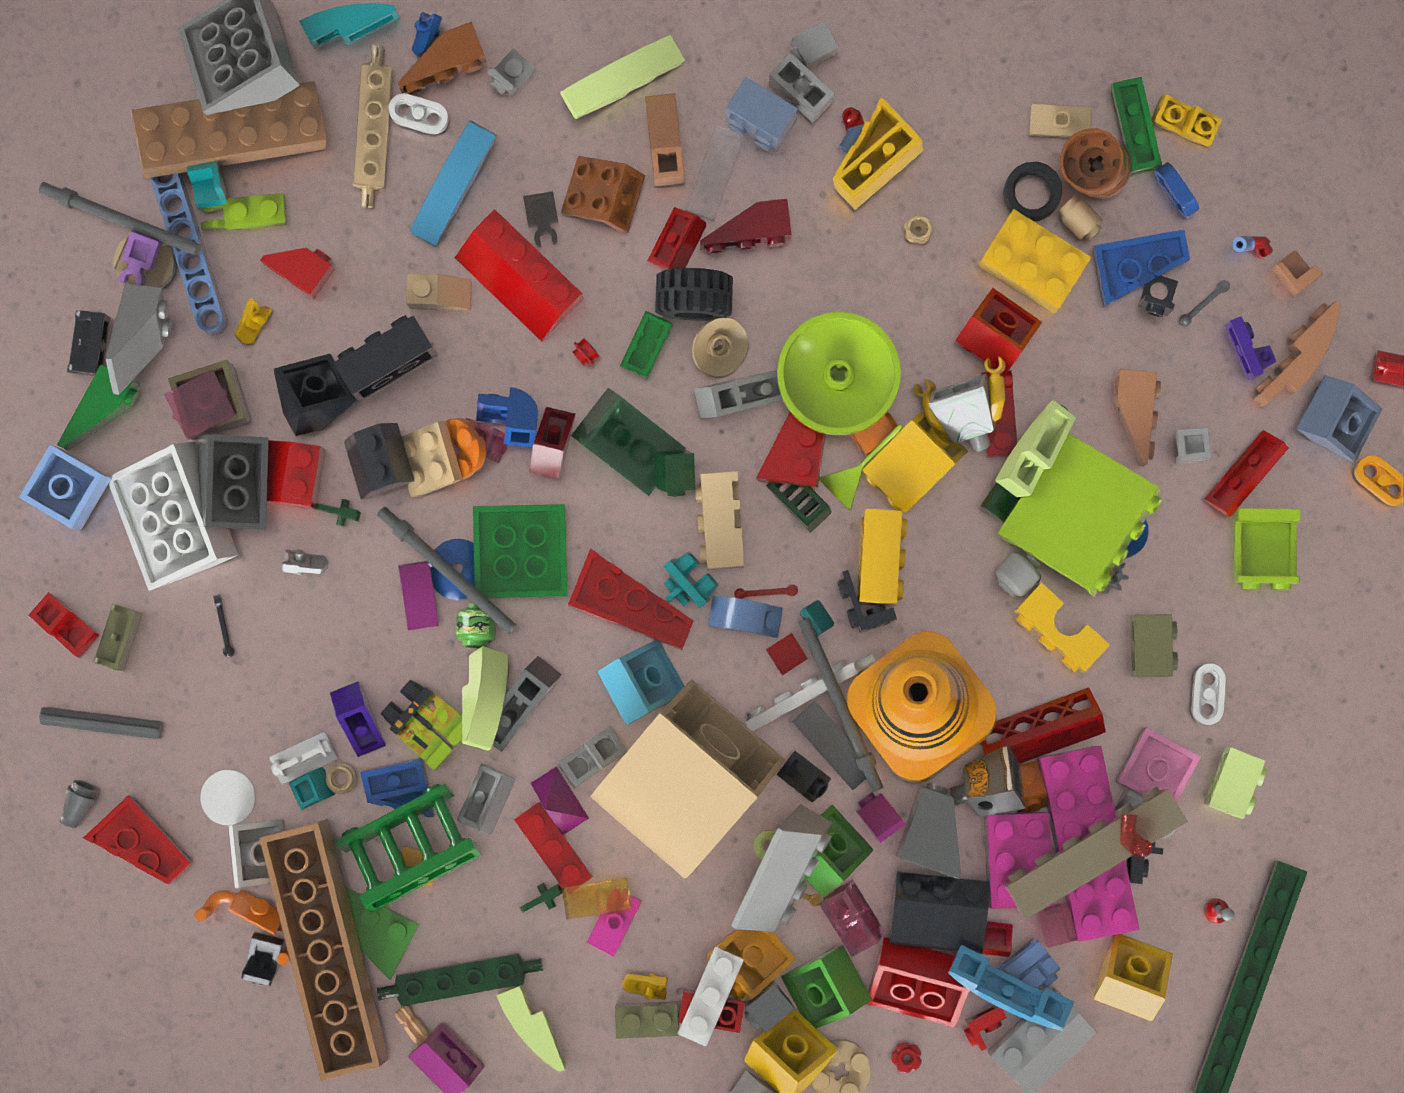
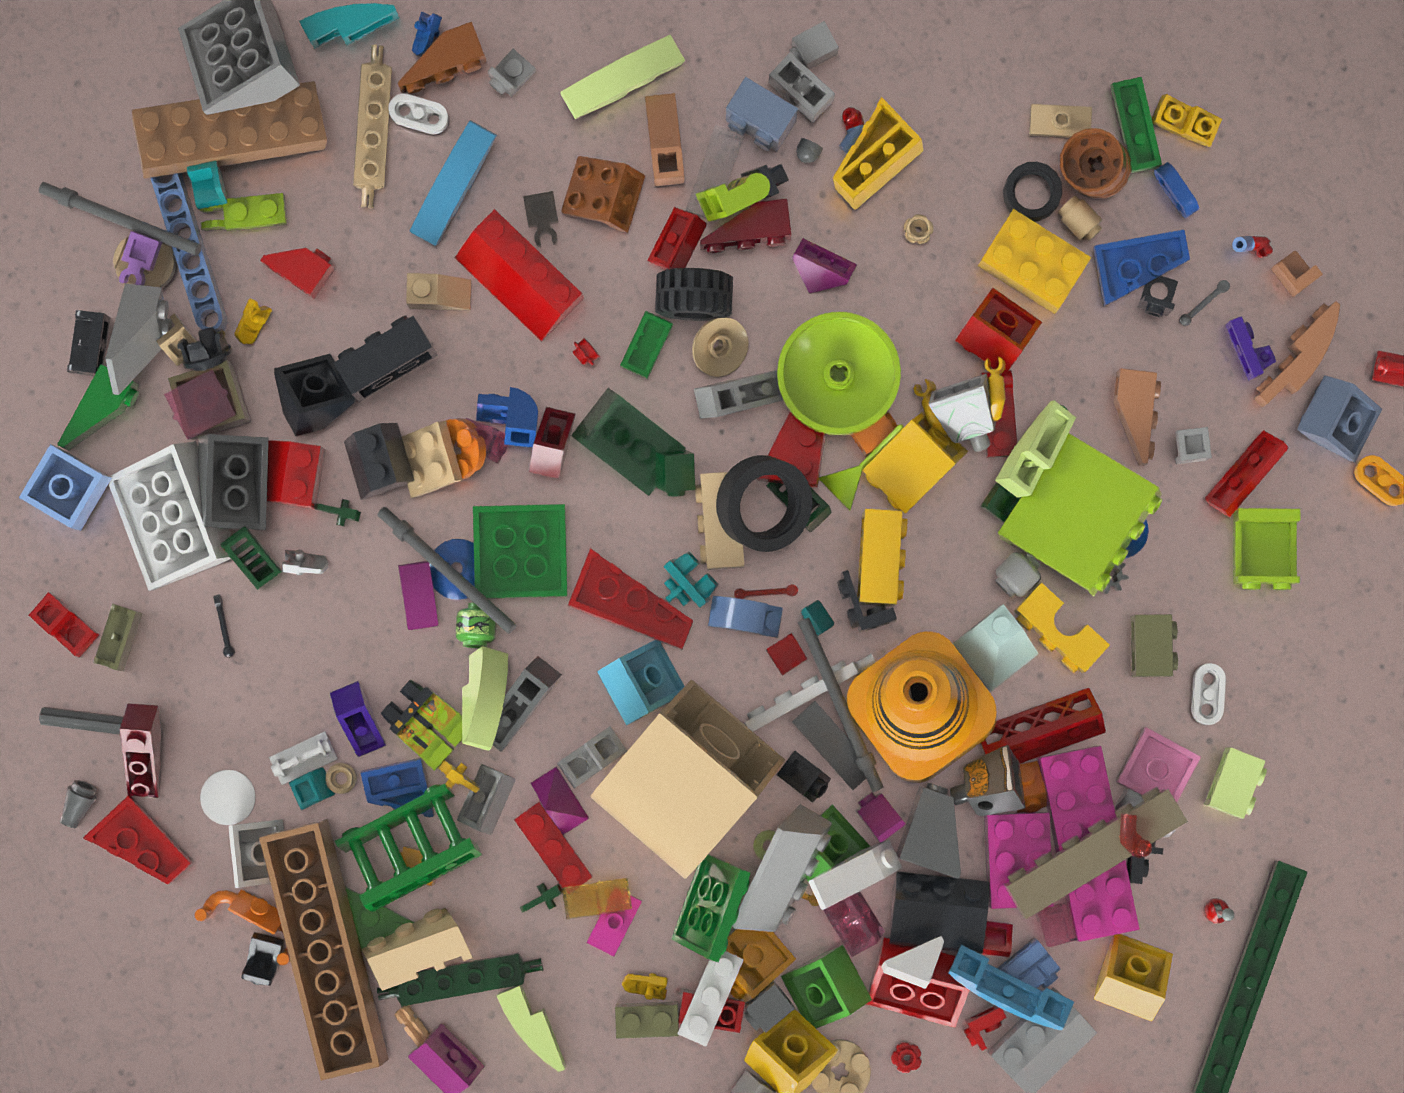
(141, 749): none -> dark red slope
(169, 341): none -> tan panel
(207, 352): none -> black piece
(263, 574): none -> dark green slope
(415, 948): none -> tan wedge
(456, 776): none -> yellow piece
(711, 907): none -> green plate
(741, 192): none -> lime hips
(797, 510): none -> black tyre
(808, 151): none -> dark grey hinge
(820, 267): none -> magenta slope
(855, 874): none -> white slope
(915, 964): none -> white slope
(996, 647): none -> light aqua slope

